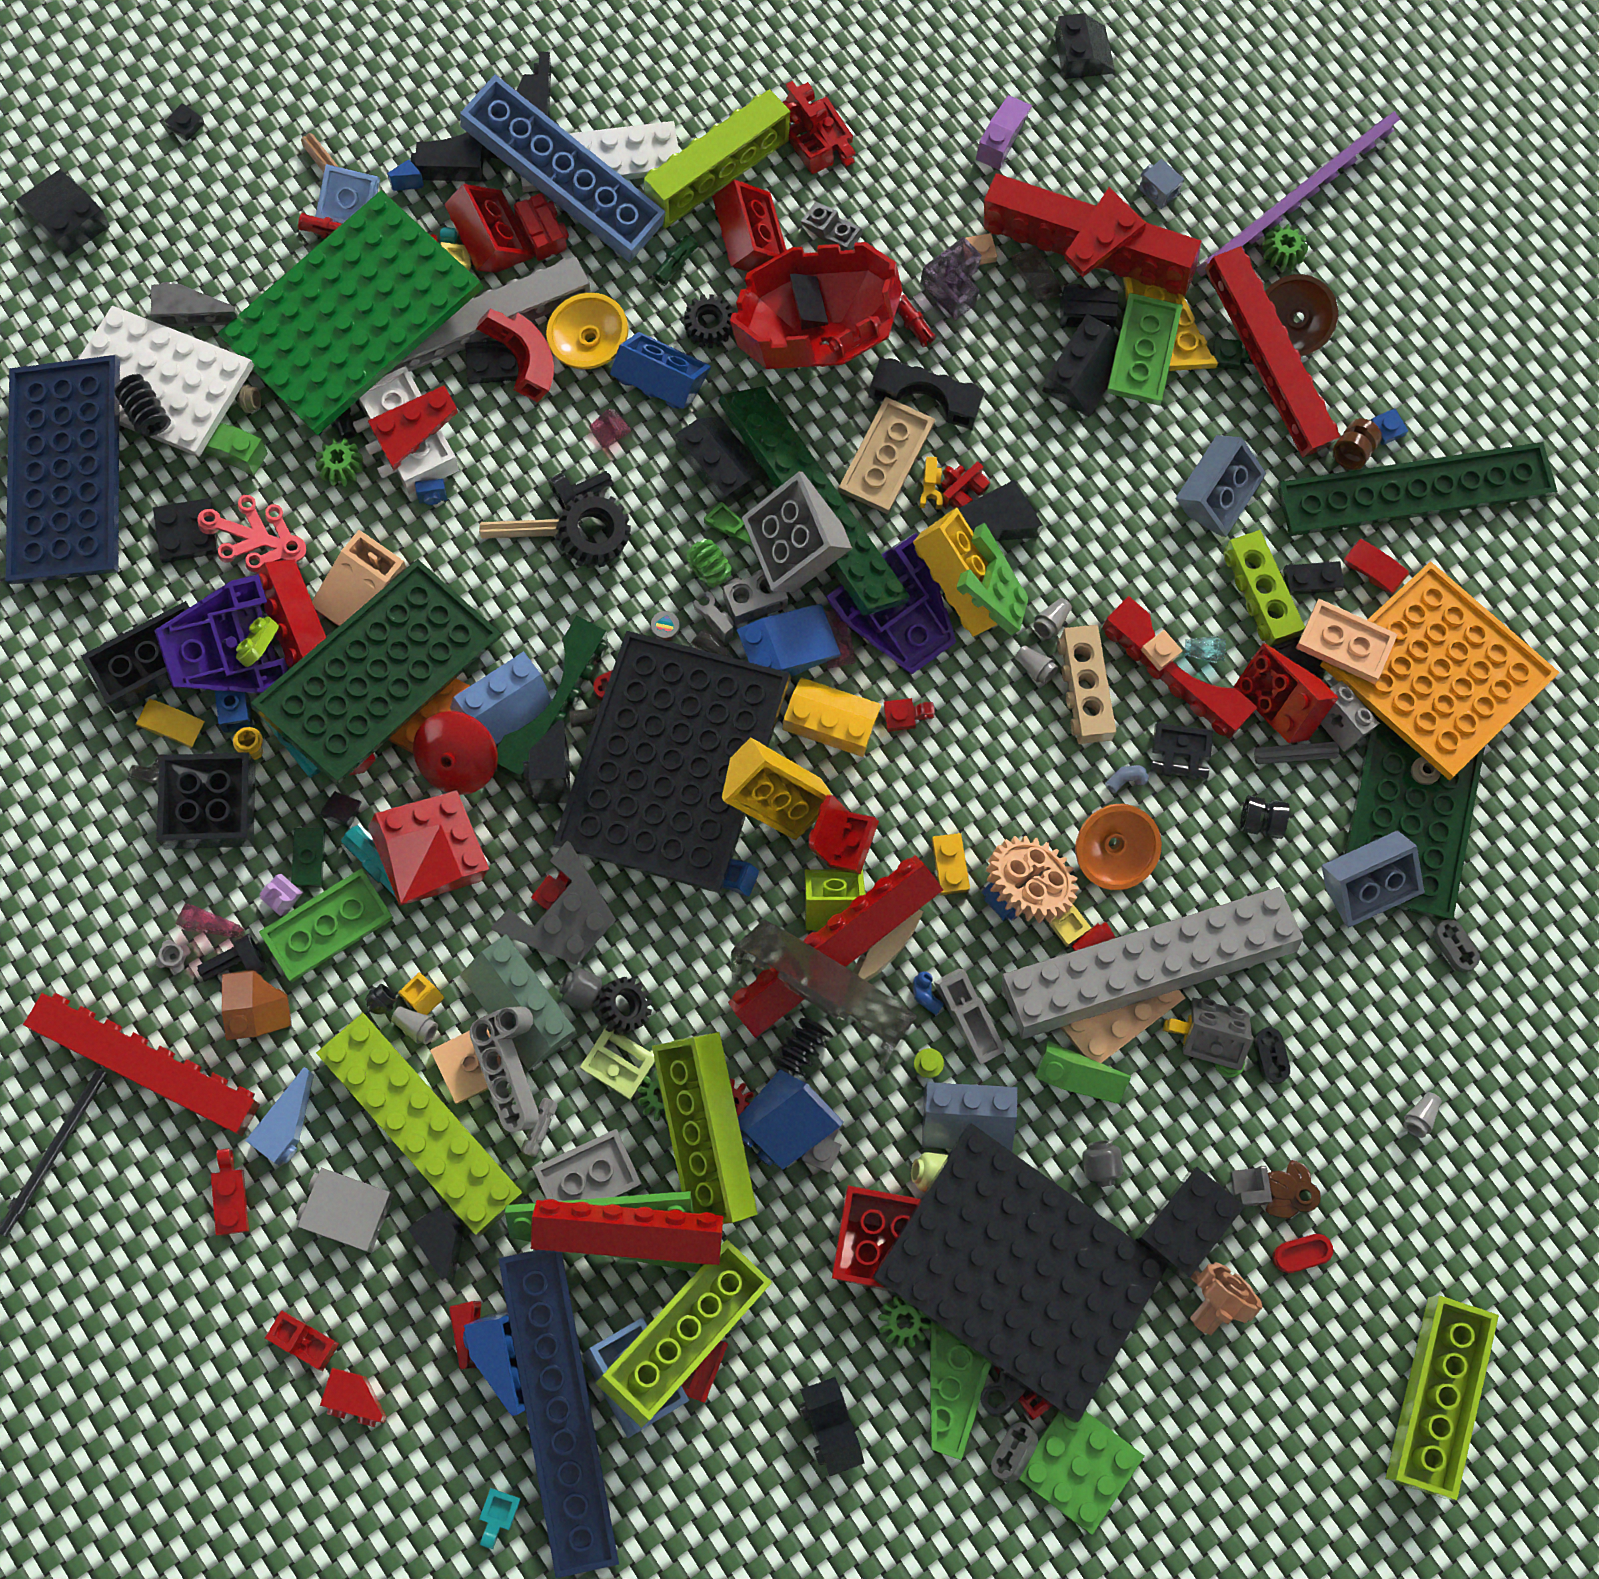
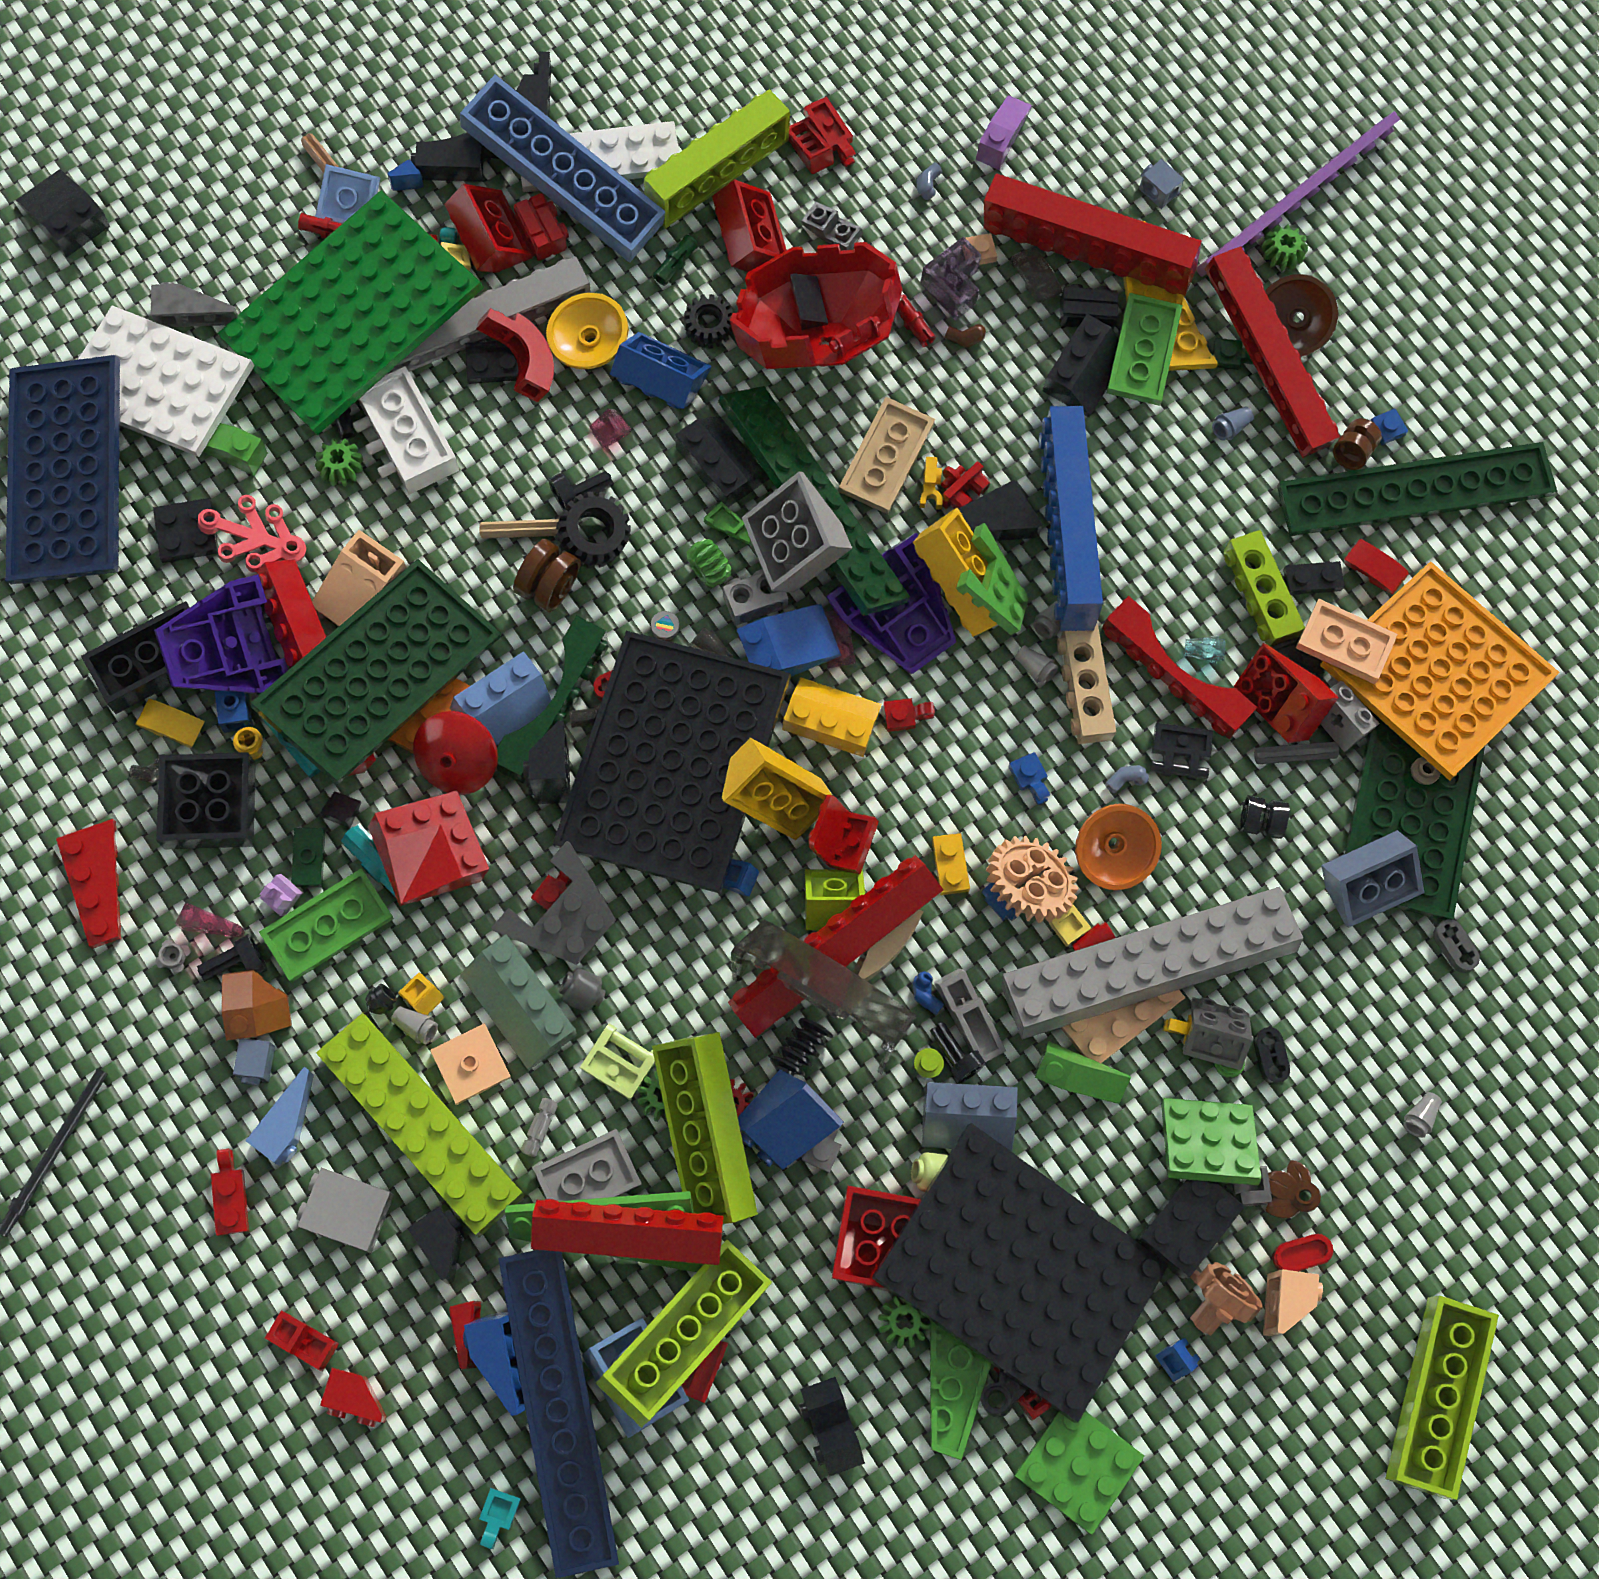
(93, 877): none -> red wing
(141, 405): black piece -> none
(141, 1063): red brick -> none
(184, 122): black plate -> none
(249, 398): dark tan plate -> none
(253, 1061): none -> sand blue brick
(257, 641): lime plate -> none
(408, 425): red wing -> none
(431, 491): blue plate -> none
(510, 1070): light grey beam -> none
(546, 575): none -> reddish brown wheel
(635, 998): black tyre -> none
(719, 622): light grey plate -> none
(801, 110): red hips -> none
(925, 181): none -> sand blue arm
(958, 399): black arch -> none
(962, 1065): none -> black piece
(967, 337): none -> reddish brown arm
(1014, 1452): dark grey beam -> none
(1030, 774): none -> blue plate
(1071, 519): none -> blue brick
(1082, 47): black slope -> none
(1102, 1163): dark grey head -> none
(1104, 232): red wing -> none
(1161, 650): light nougat plate -> none
(1177, 1360): none -> blue tile
(1210, 1141): none -> bright green plate
(1221, 484): sand blue slope -> none
(1232, 423): none -> sand blue cone
(1289, 1299): none -> light nougat slope

